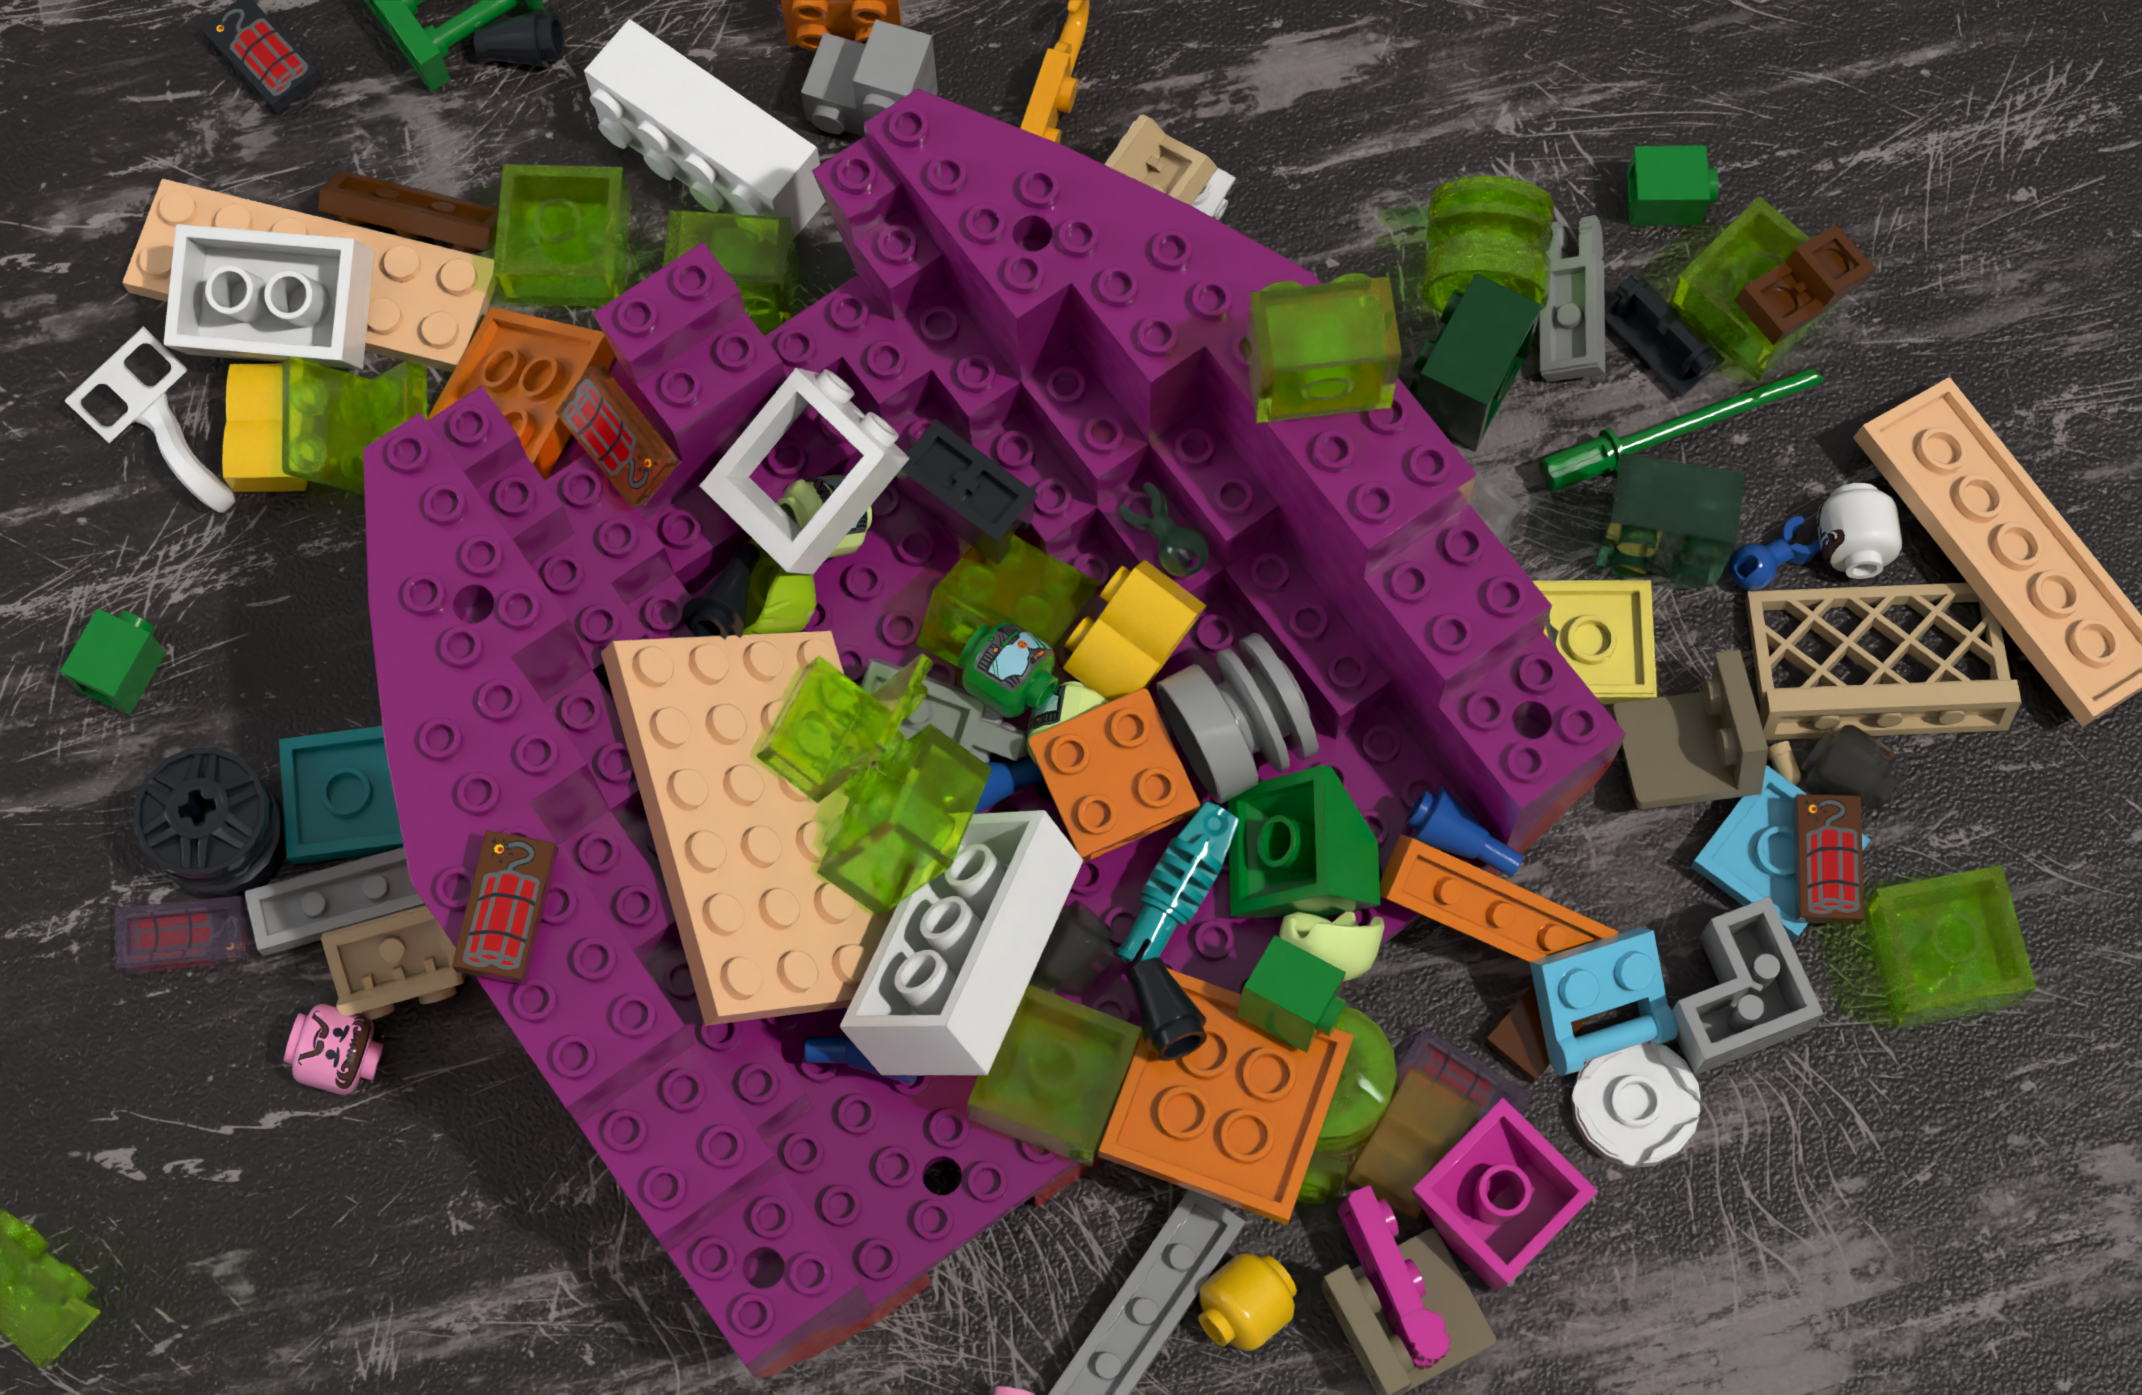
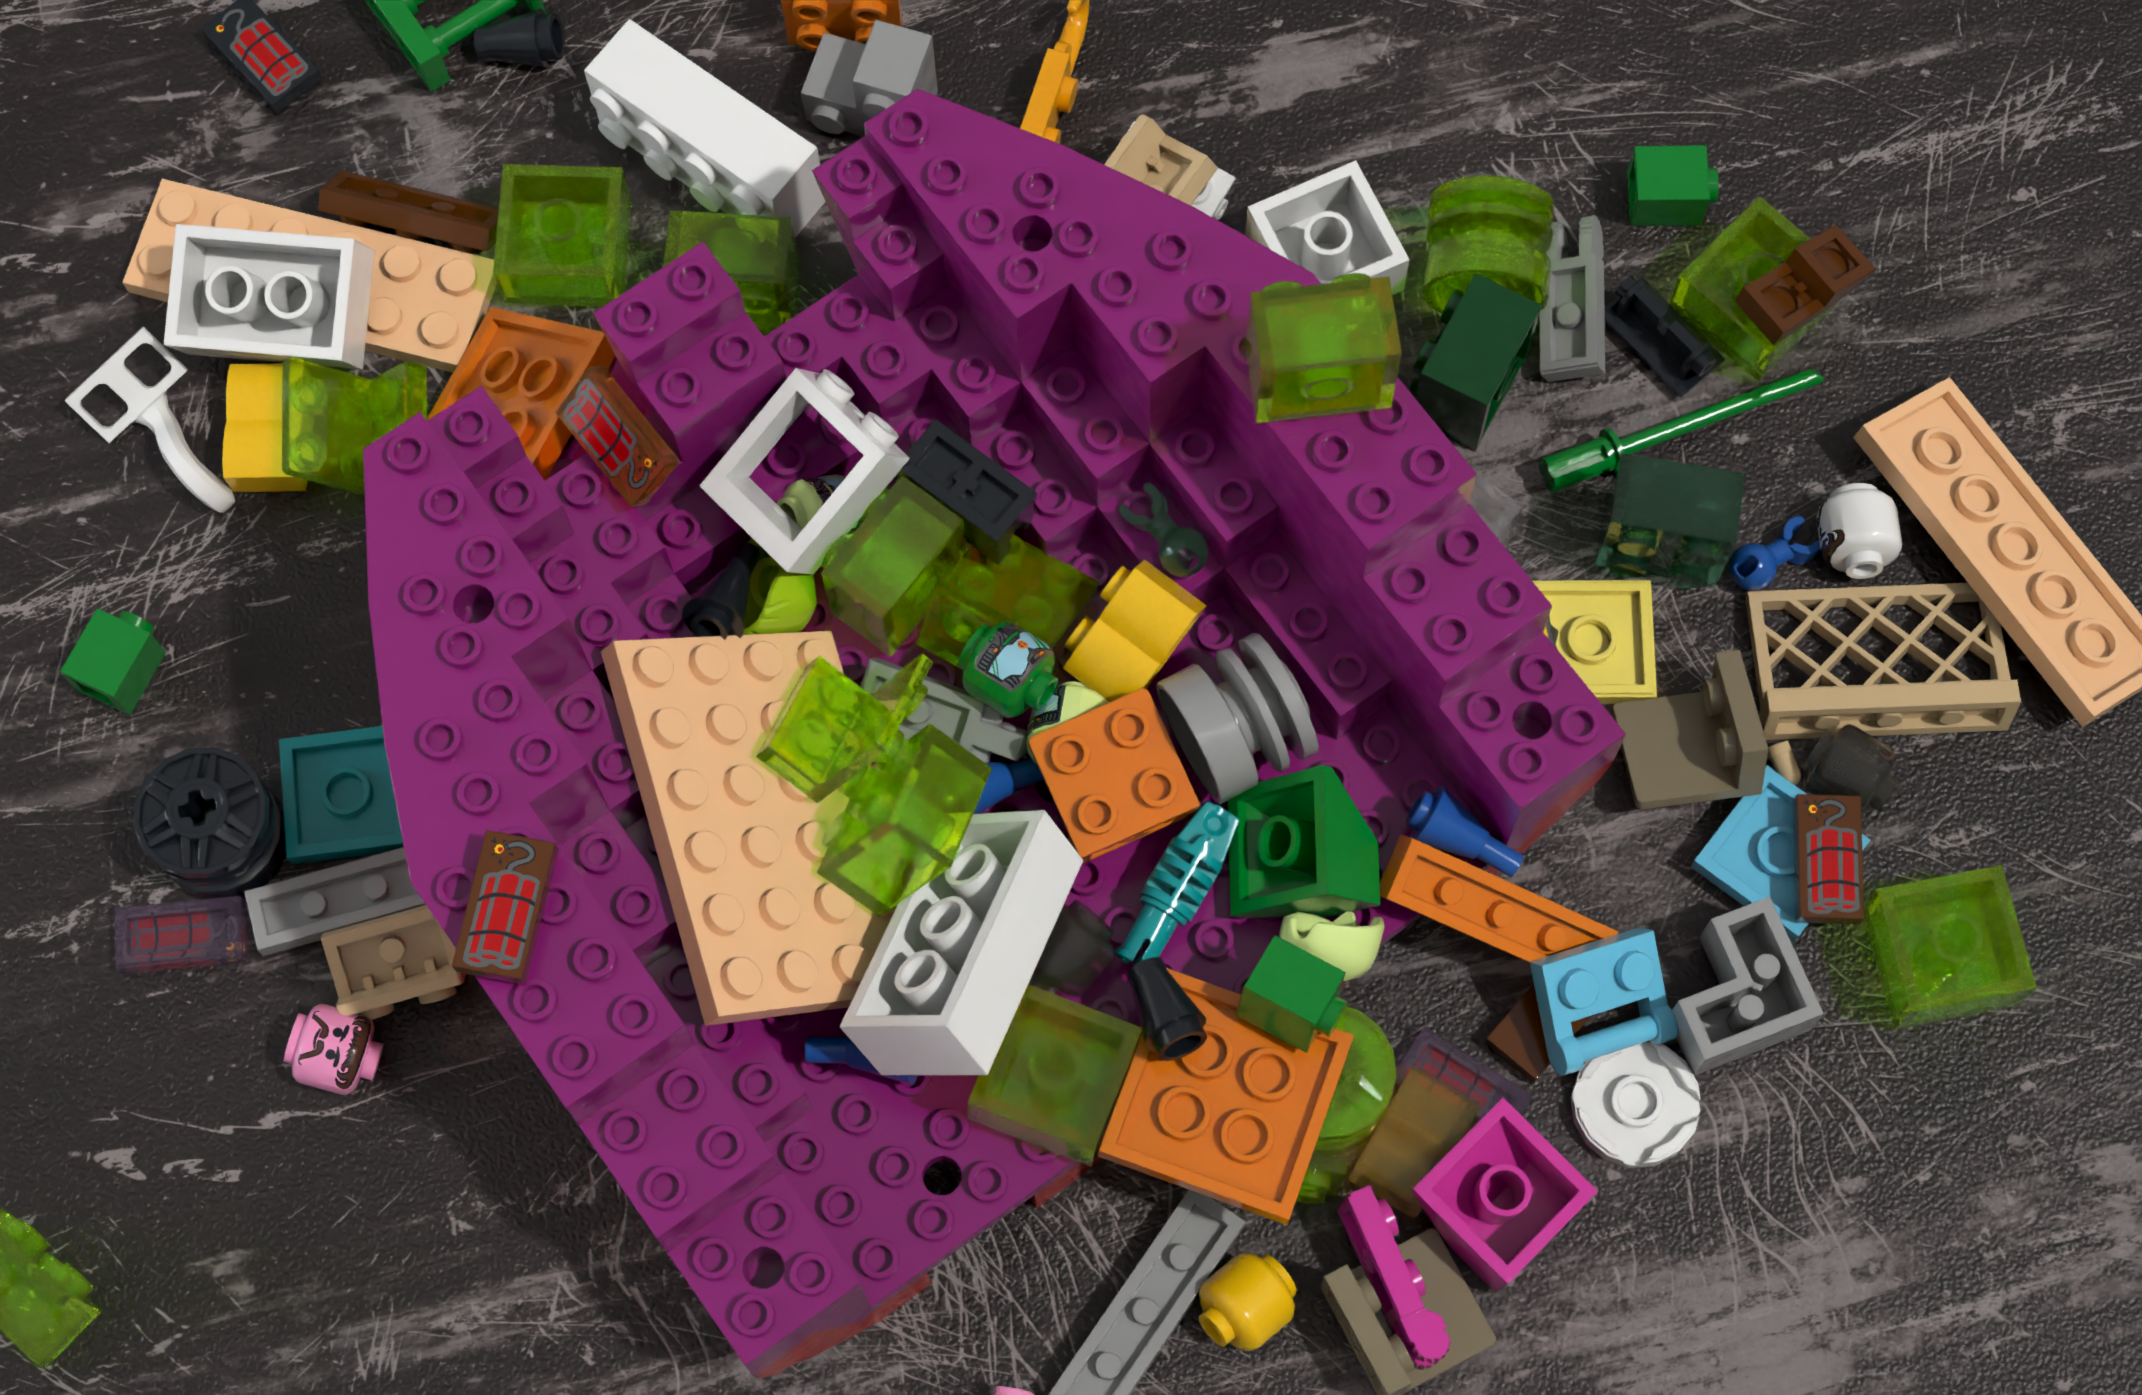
(892, 564): none -> clear neon green brick
(1331, 228): none -> white brick

